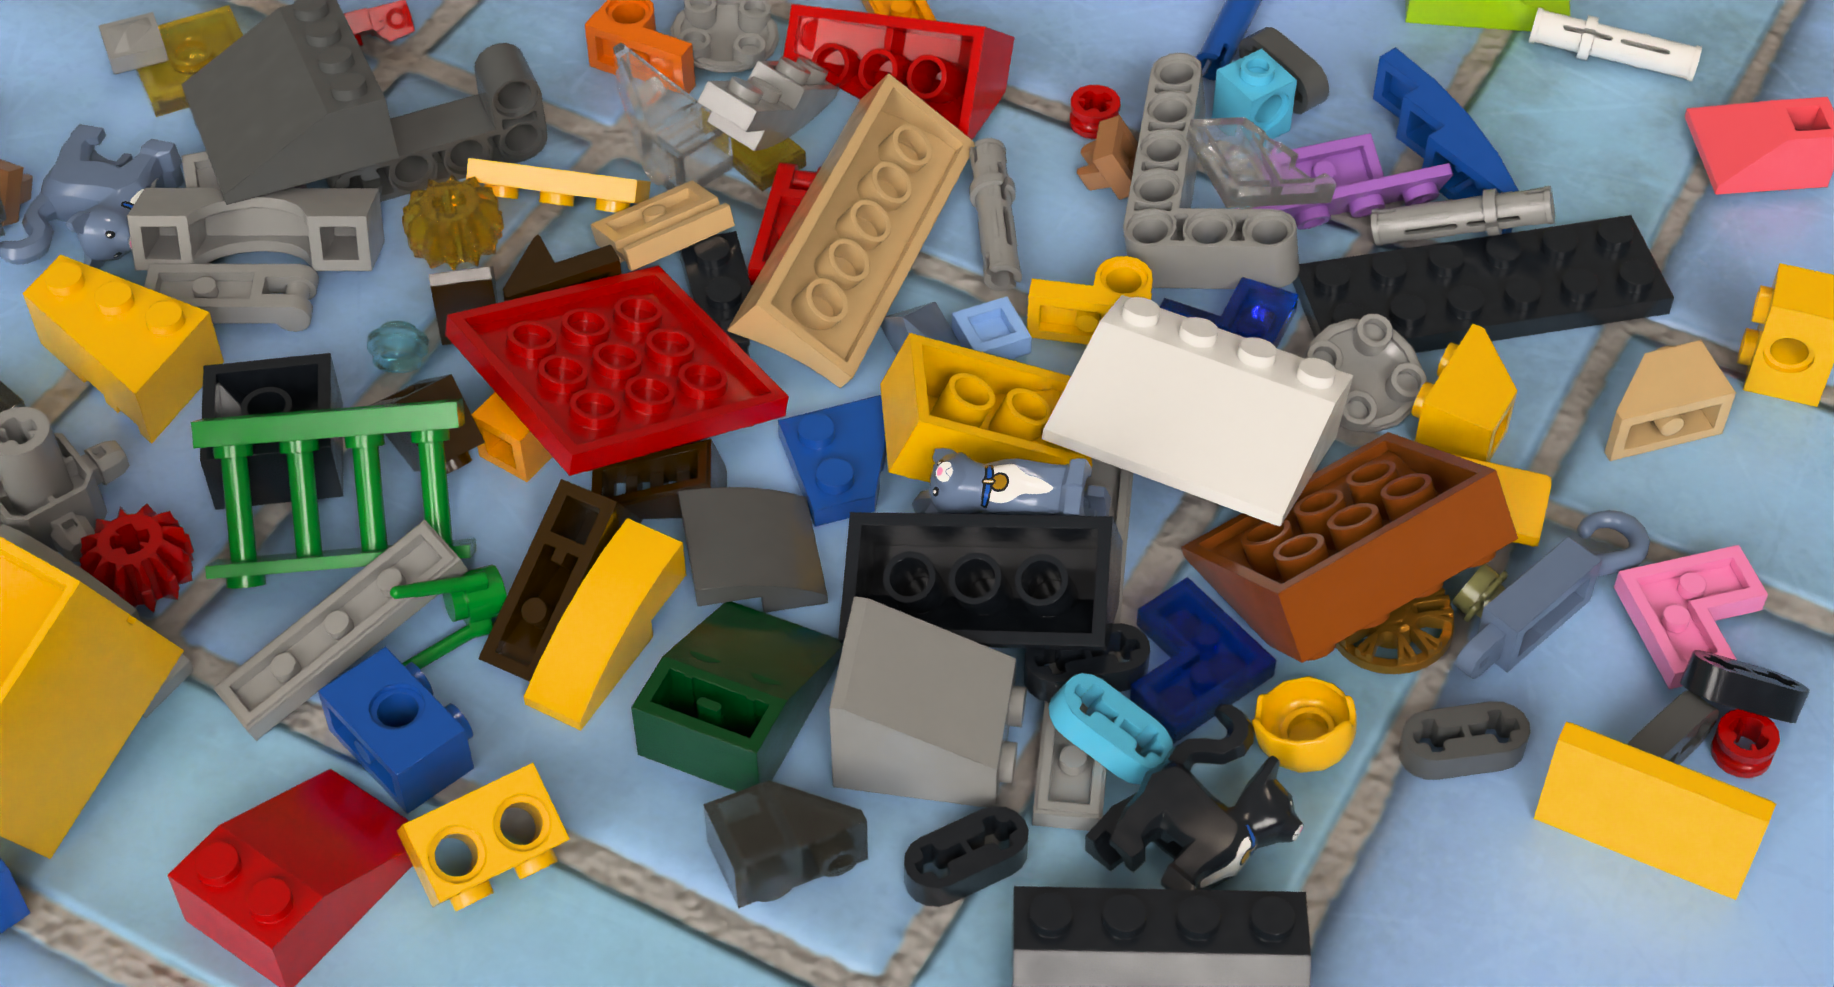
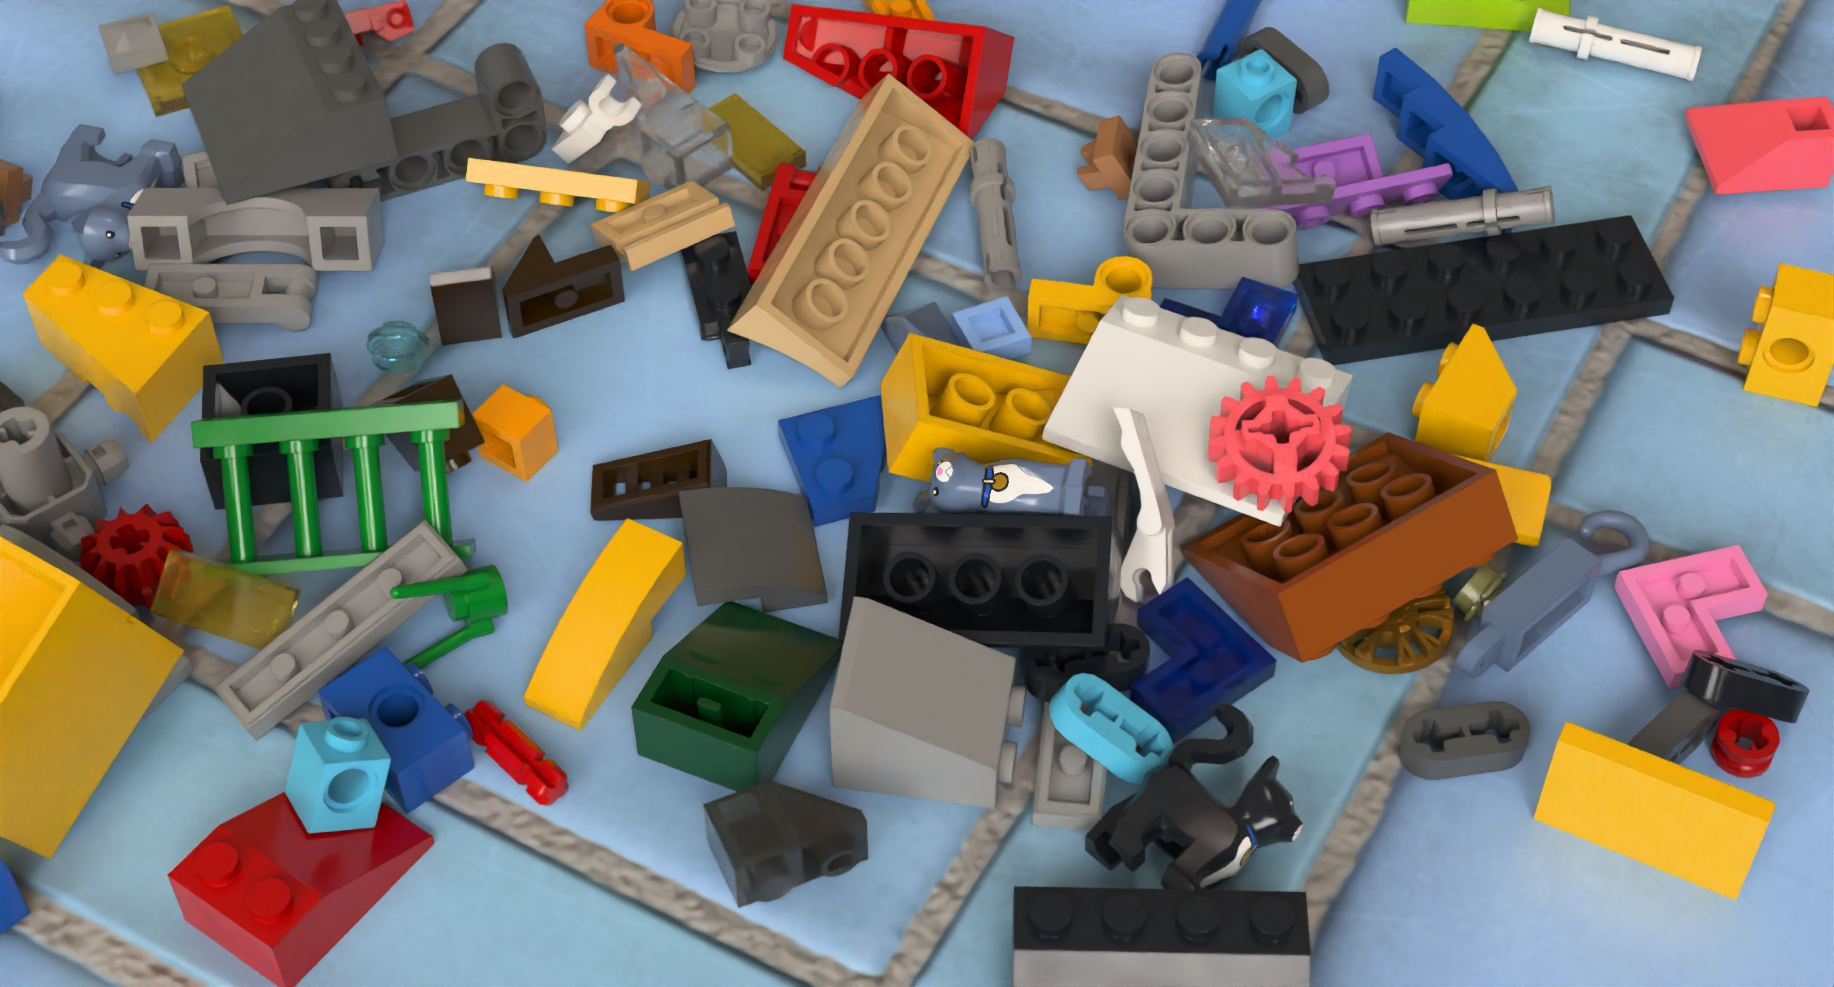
(223, 600): none -> clear yellow tile
(337, 775): none -> medium azure brick
(453, 222): clear yellow gear -> none
(477, 823): yellow brick -> none
(516, 753): none -> red axle
(557, 562): dark brown slope -> none
(587, 123): none -> white plate
(615, 368): red plate -> none
(771, 103): light grey slope -> none
(964, 854): black beam -> none
(1090, 106): red bush -> none
(1154, 538): none -> white arm
(1273, 437): none -> coral gear
(1305, 724): yellow hair -> none
(1382, 367): light grey dish -> none
(1671, 401): tan slope -> none

